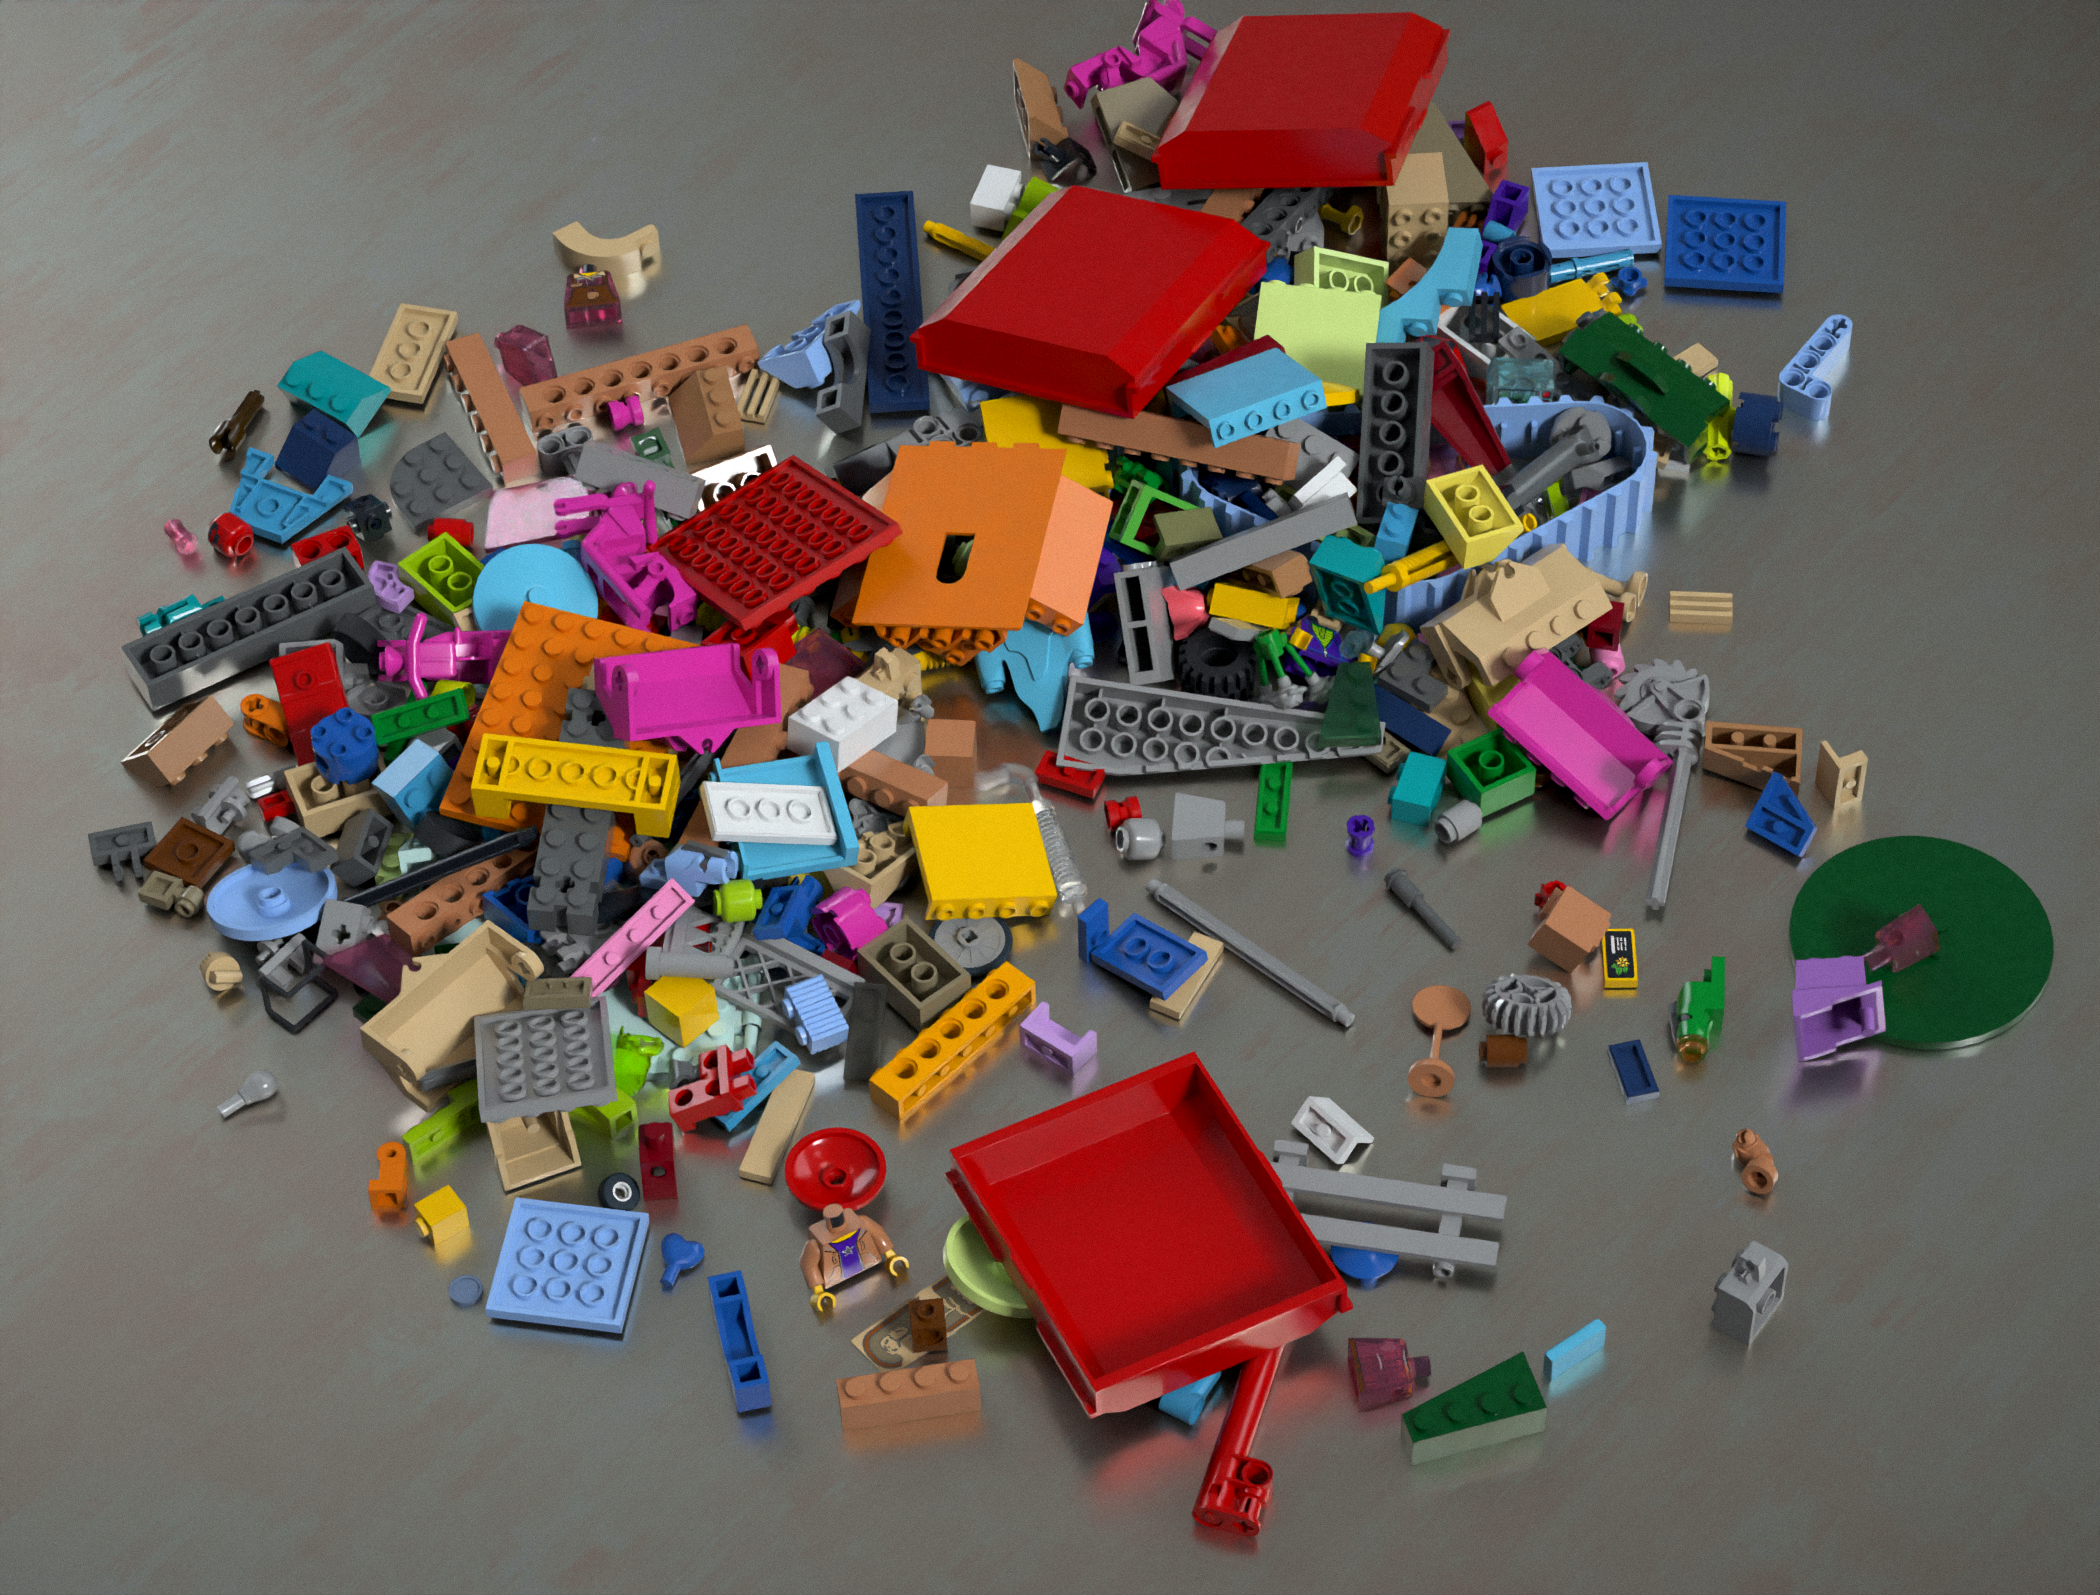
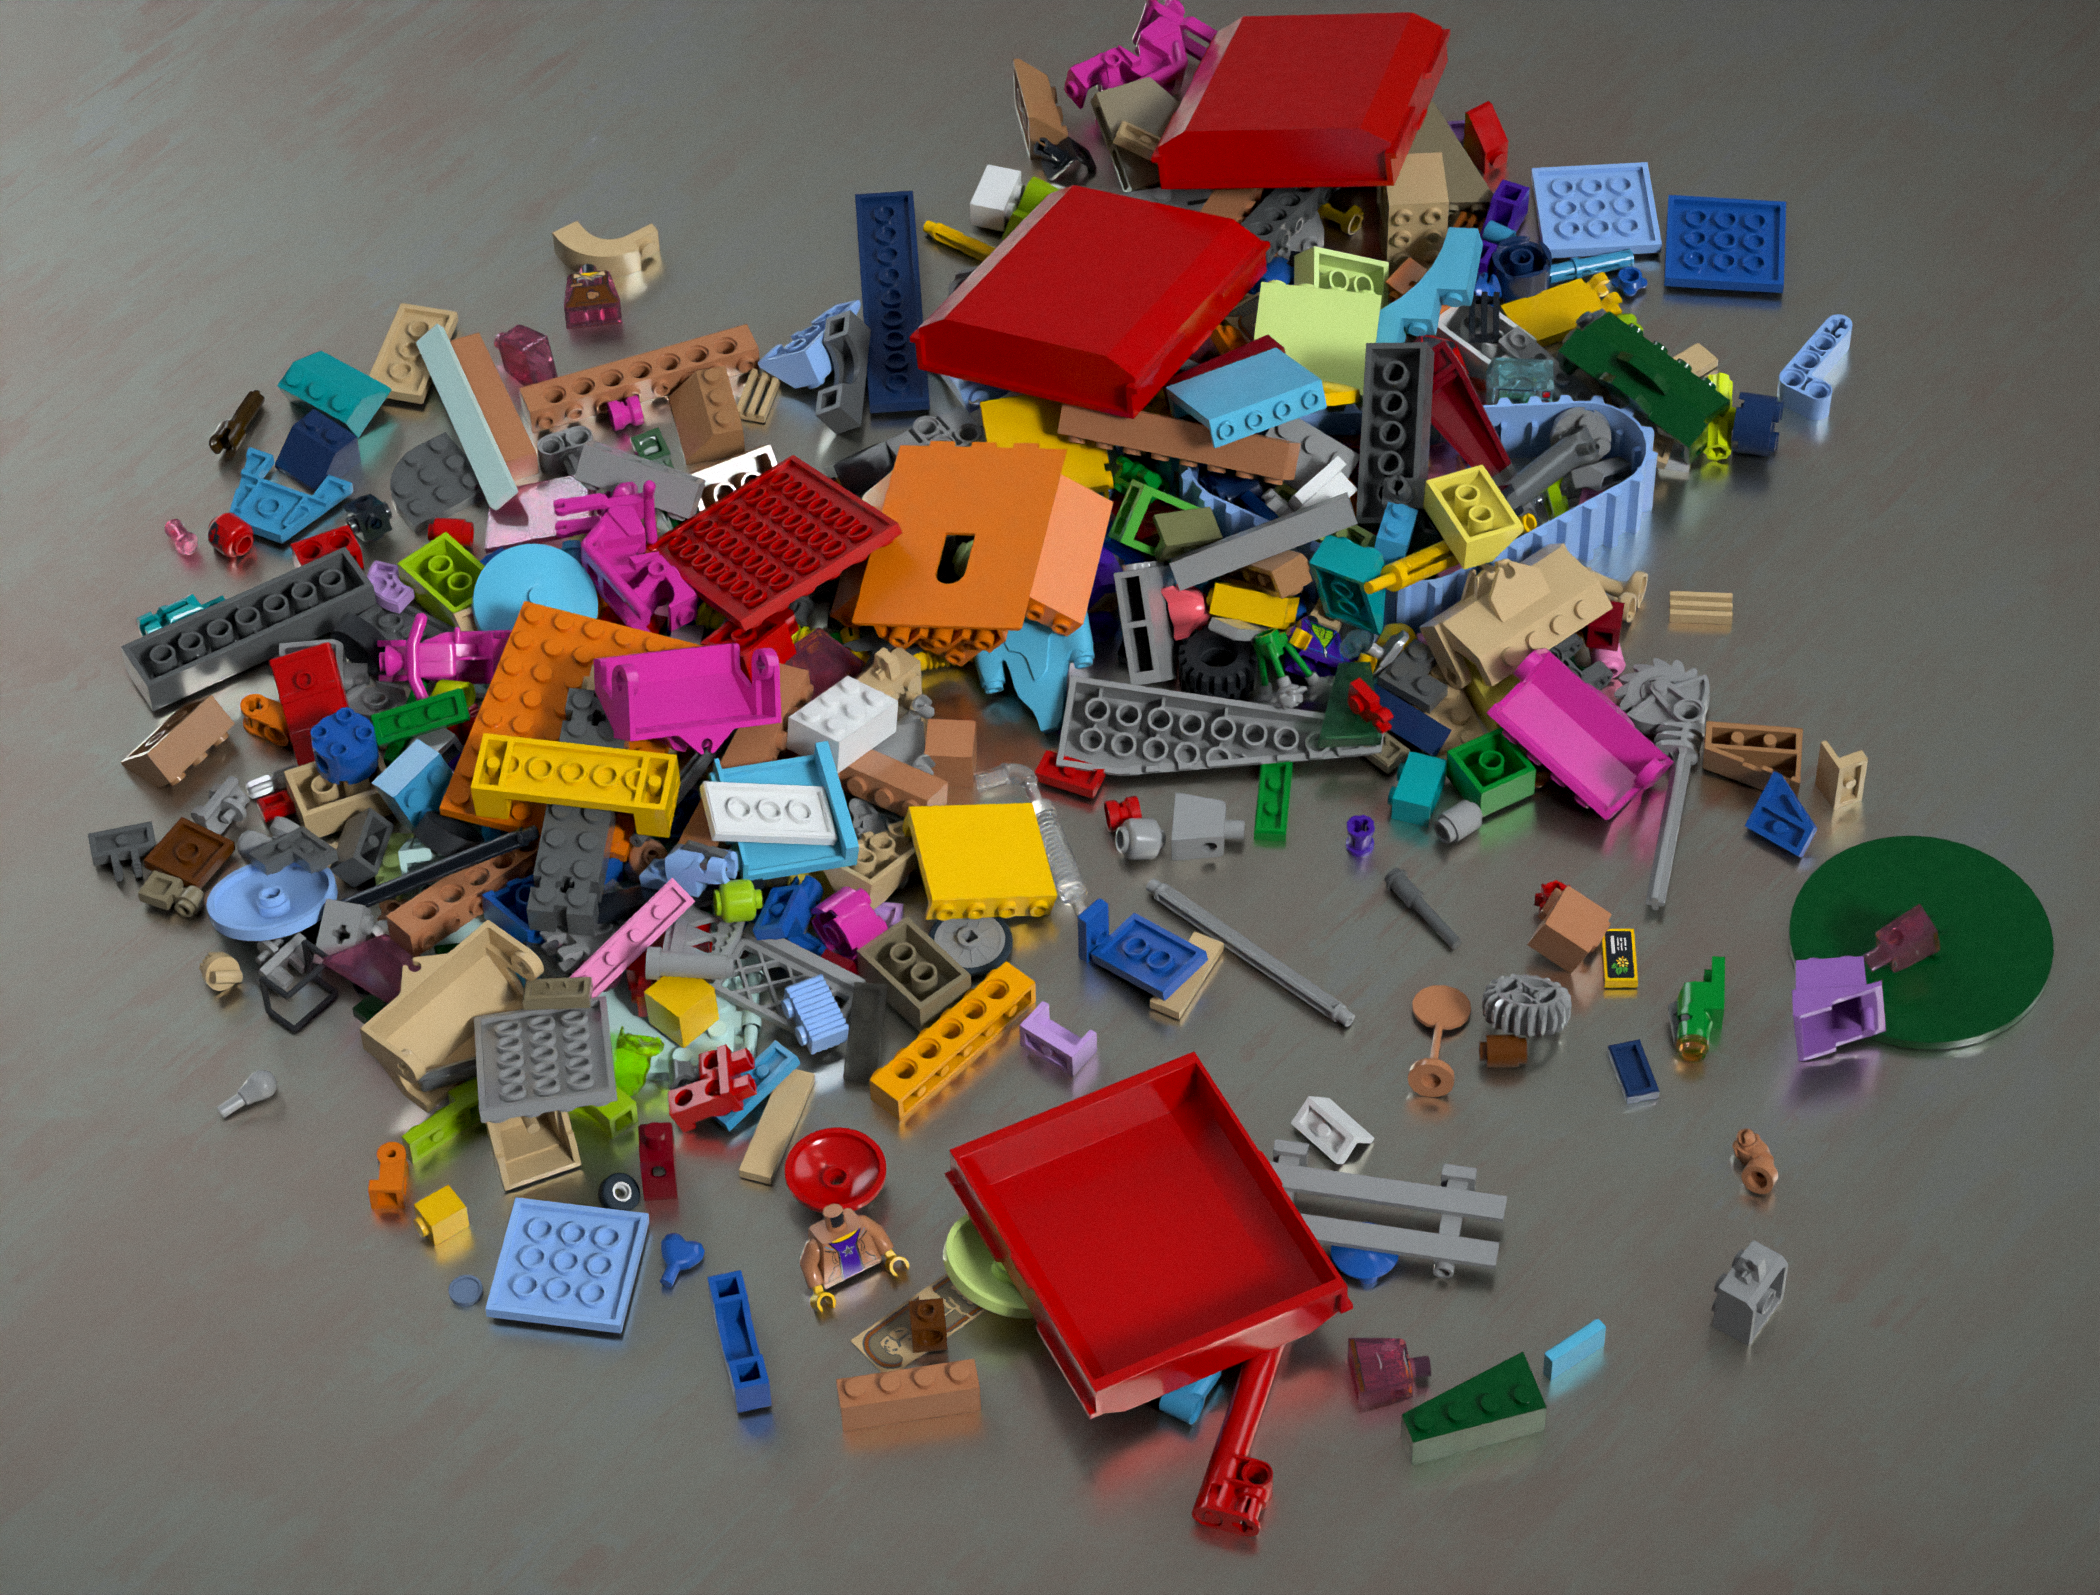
(467, 417): none -> light aqua tile
(1365, 702): none -> red plate

